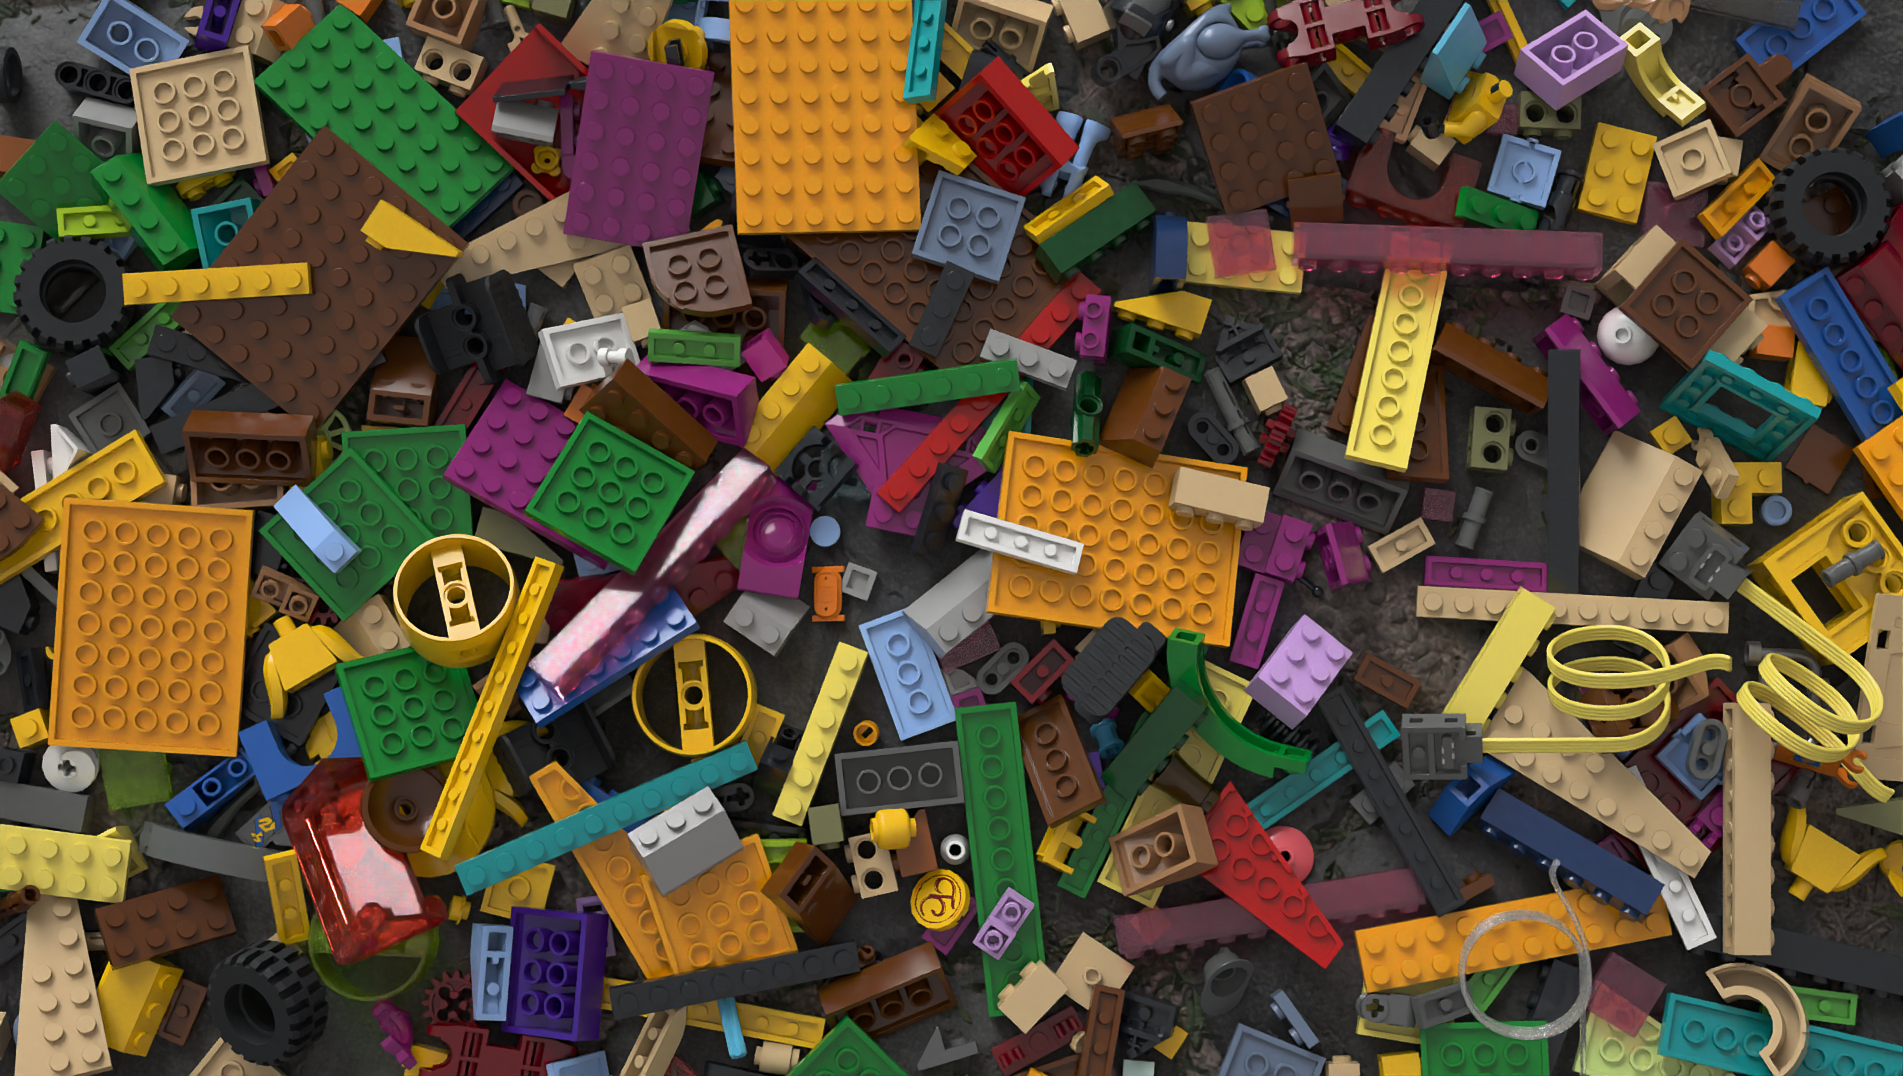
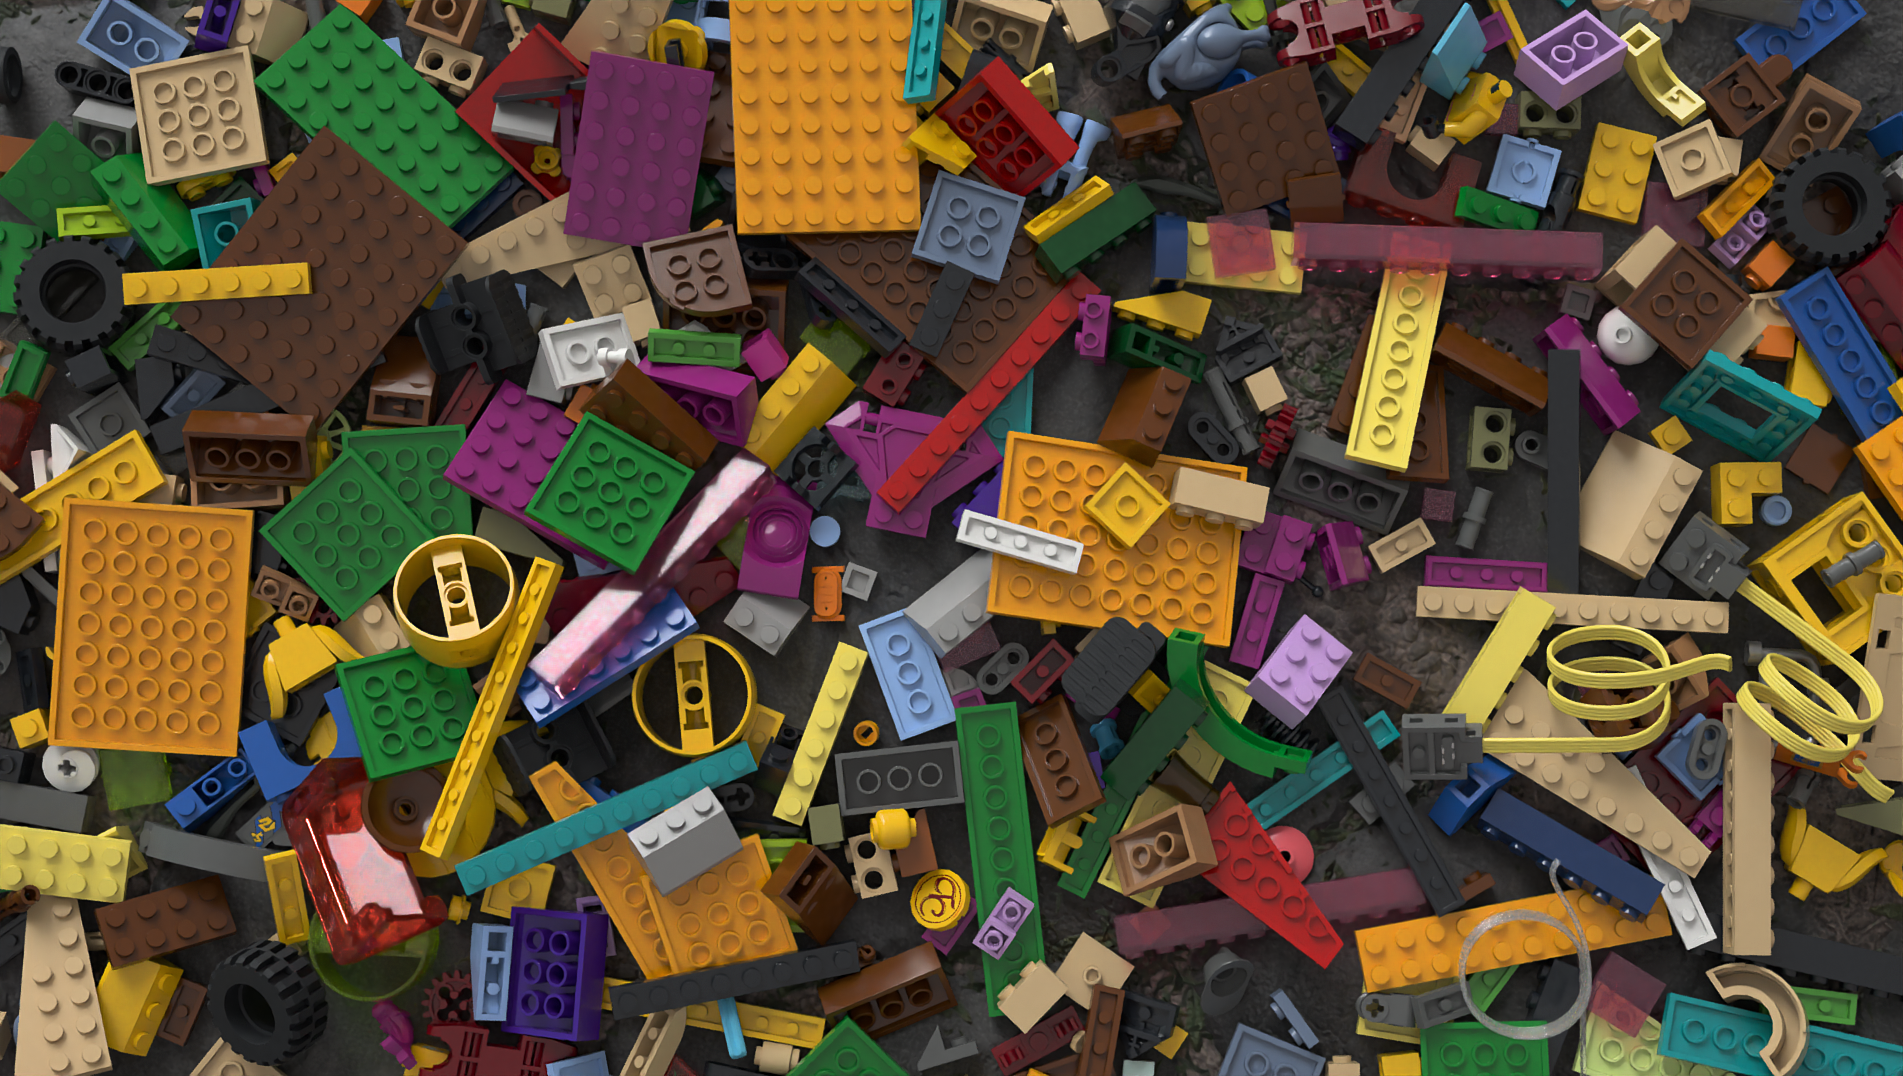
(288, 26): orange brick -> none
(317, 530): light blue slope -> none
(398, 231): yellow slope -> none
(928, 387): green plate -> none
(939, 510): black plate -> none
(955, 839): white cone -> none
(1010, 418): bright green plate -> none
(1032, 360): light grey plate -> none
(1086, 414): dark green piece -> none
(1126, 506): none -> yellow plate
(1715, 463): tan plate -> none

